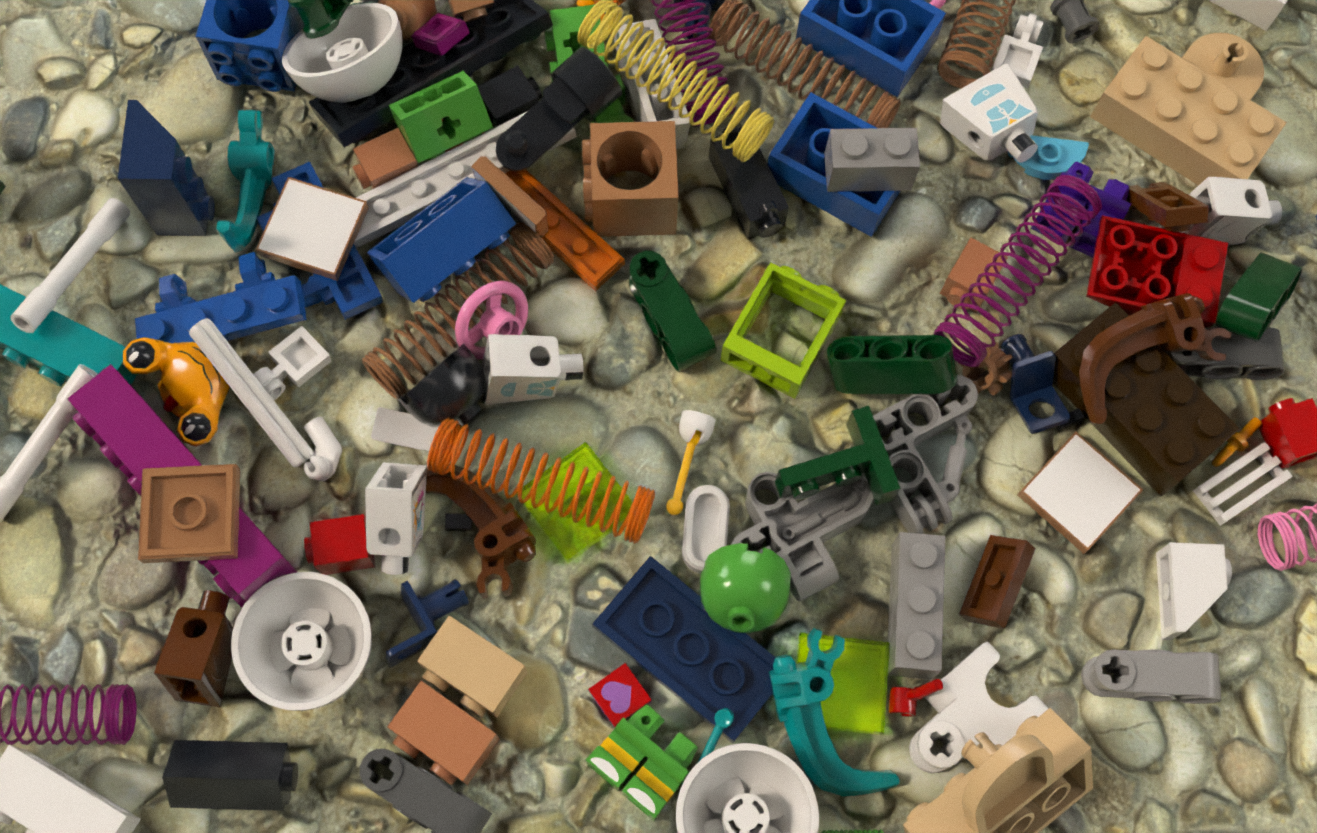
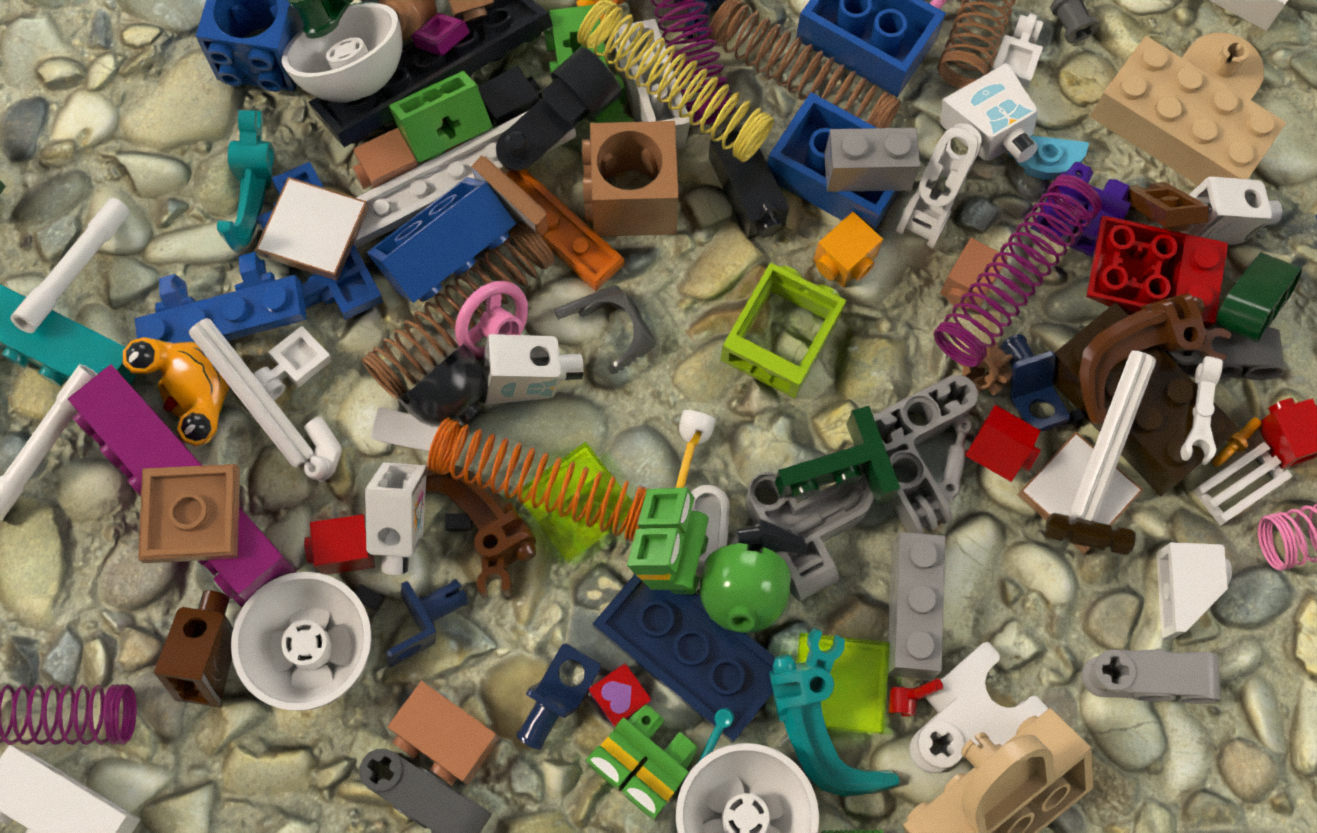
(162, 177): dark blue slope -> none
(229, 775): black brick -> none
(369, 597): none -> black piece
(472, 668): tan brick -> none
(555, 697): none -> dark blue bracket
(643, 339): none -> dark grey helmet
(669, 311): dark green piece -> none
(669, 541): none -> bright green hips
(772, 537): none -> black bar
(848, 250): none -> light orange brick
(892, 364): dark green beam -> none
(929, 207): none -> white piece
(997, 581): reddish brown plate -> none
(1005, 444): none -> red brick
(1090, 533): none -> dark brown axle
(1113, 435): none -> white axle
(1207, 377): none -> white piece

